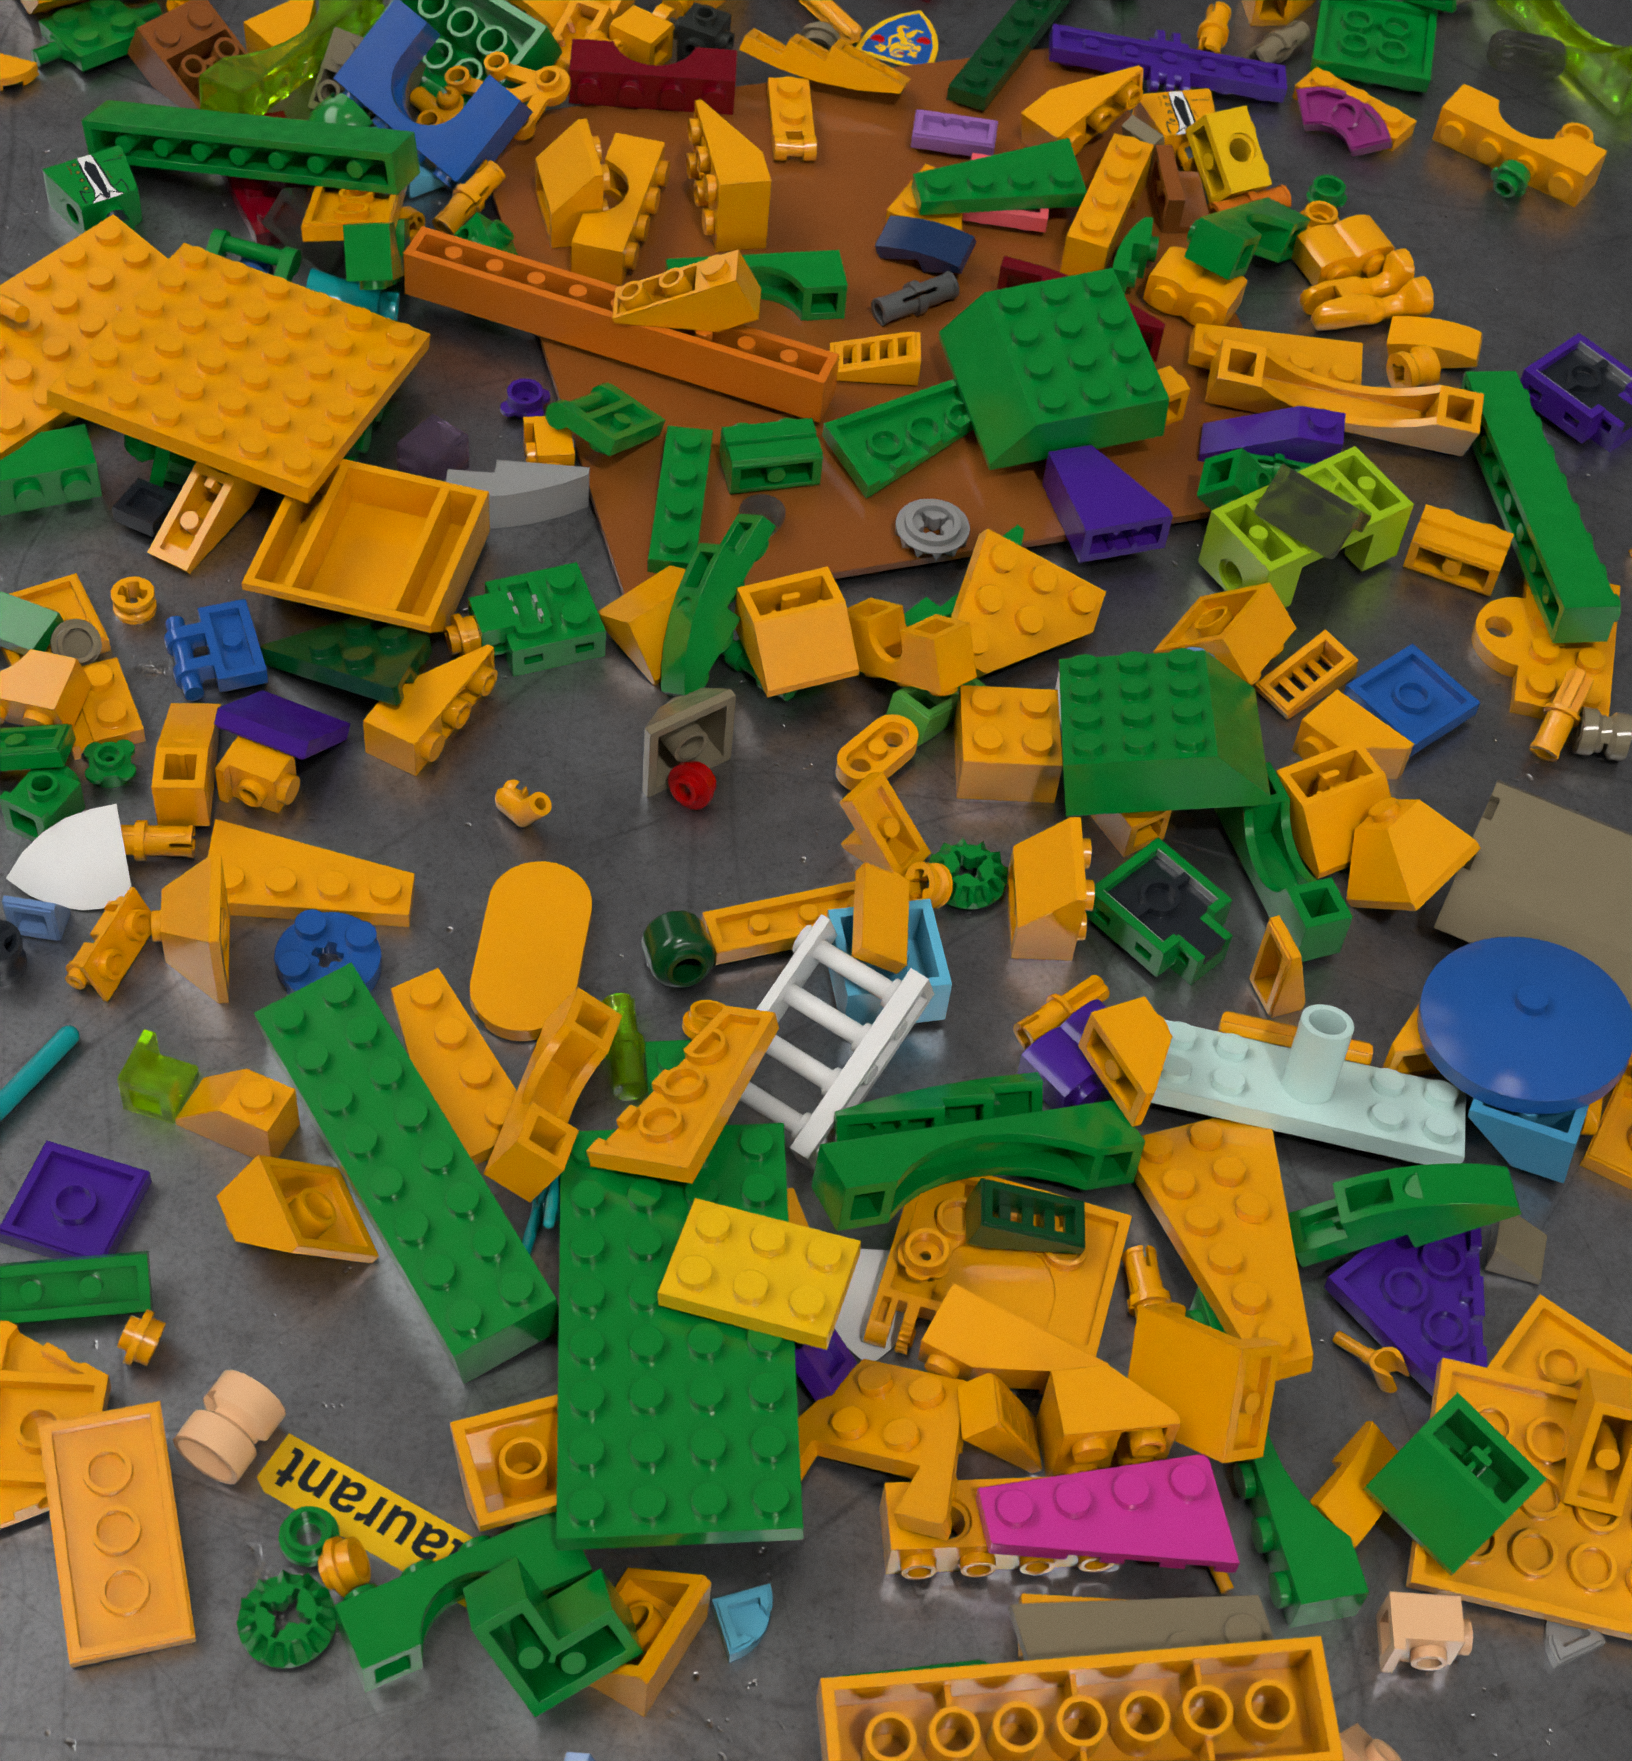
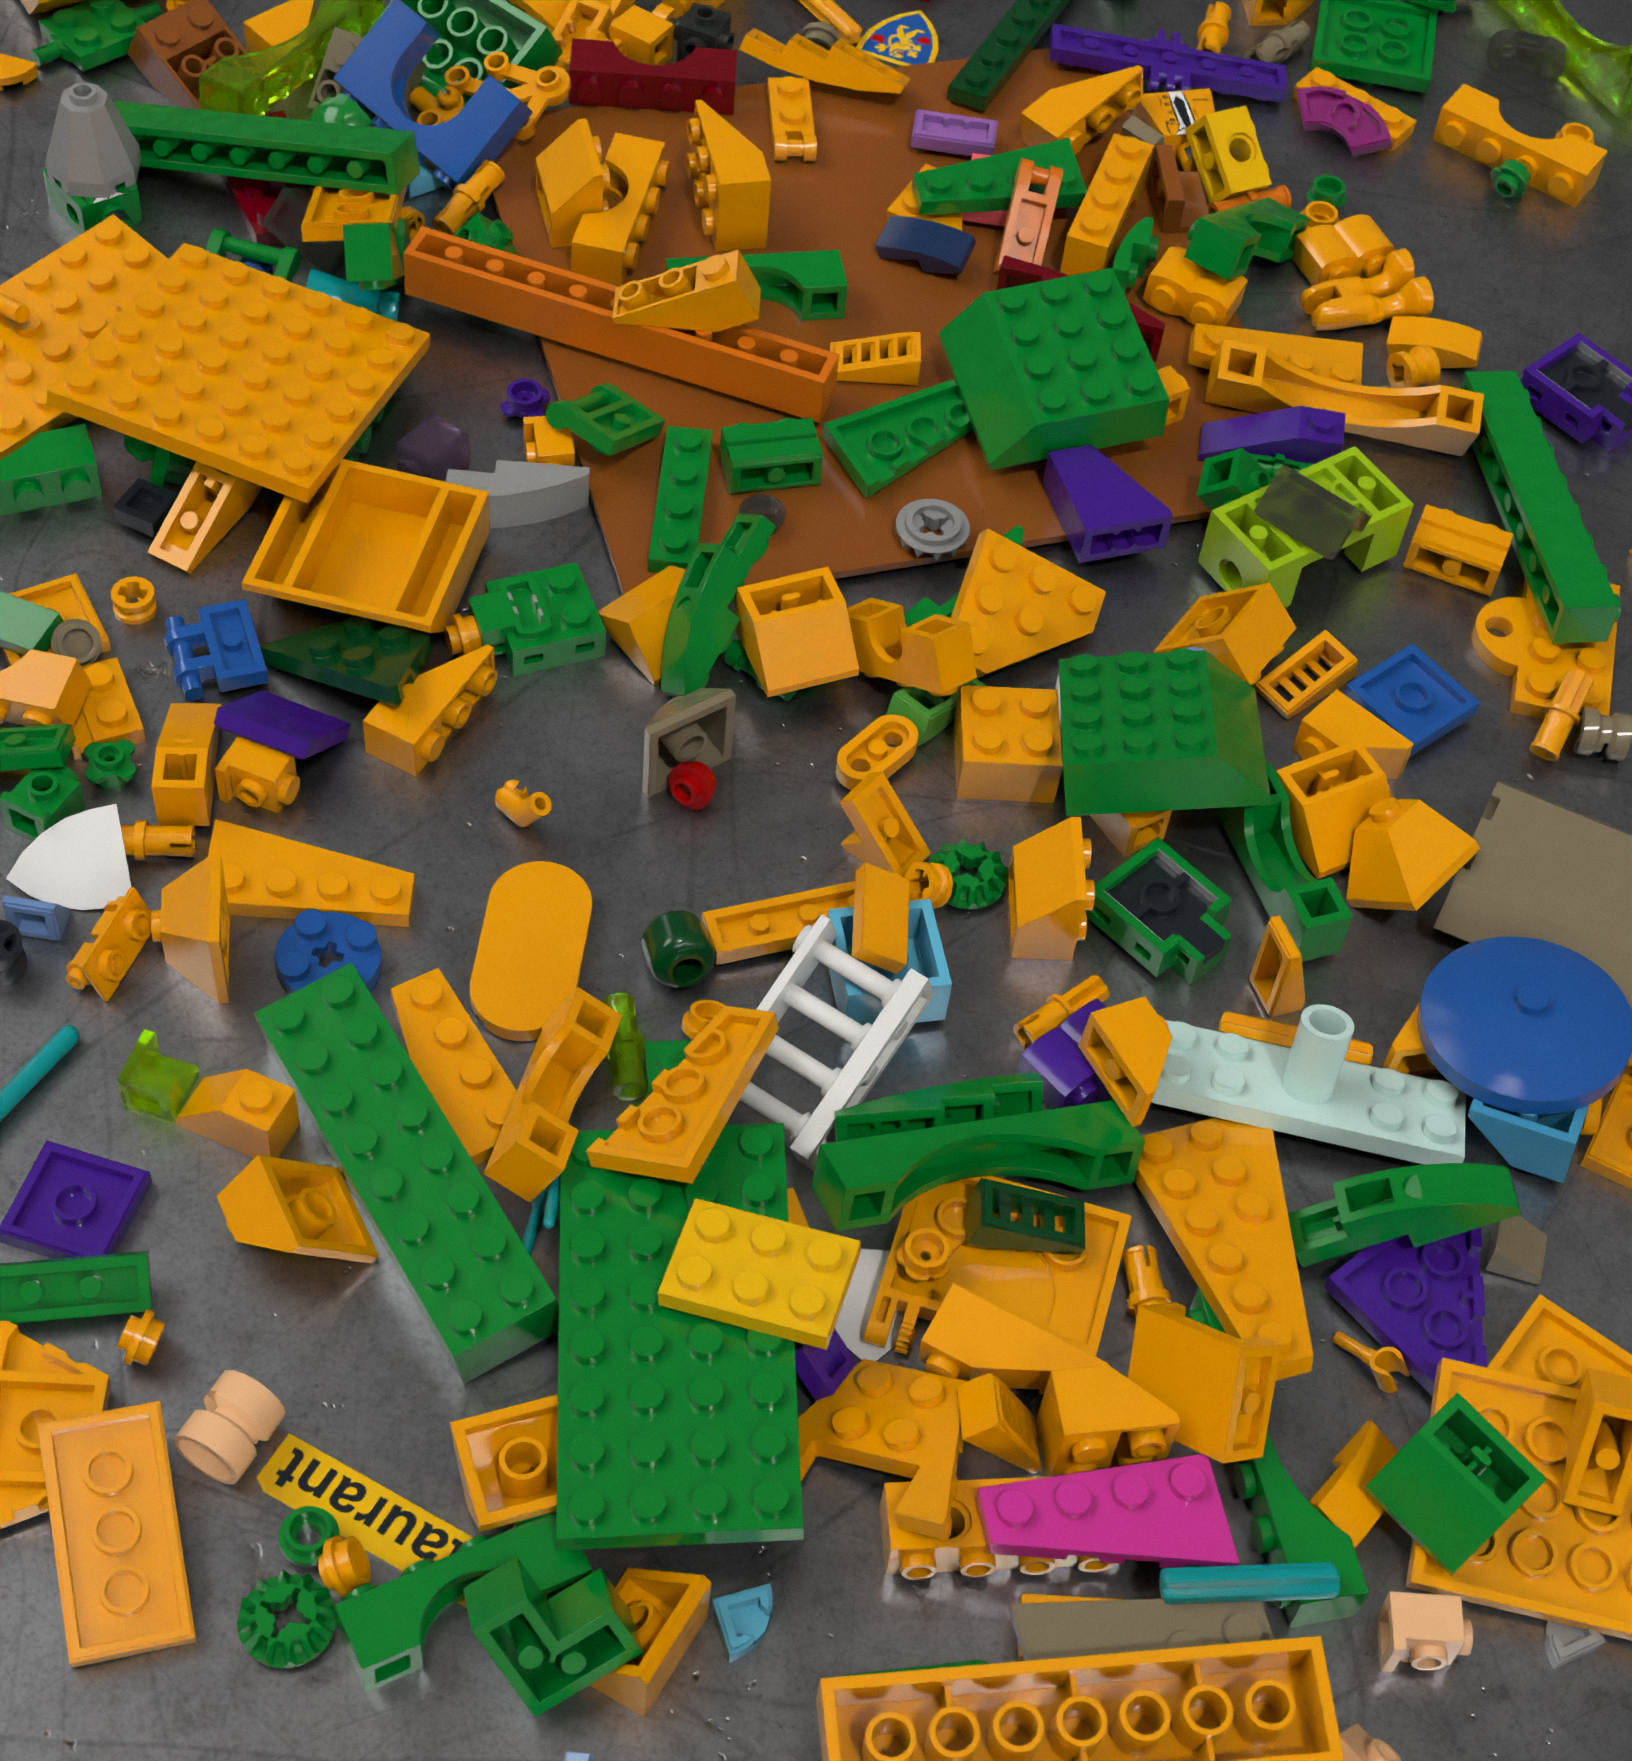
(91, 144): none -> light grey cone
(899, 305): dark grey pin -> none
(1029, 214): none -> orange plate
(1249, 1583): none -> teal axle

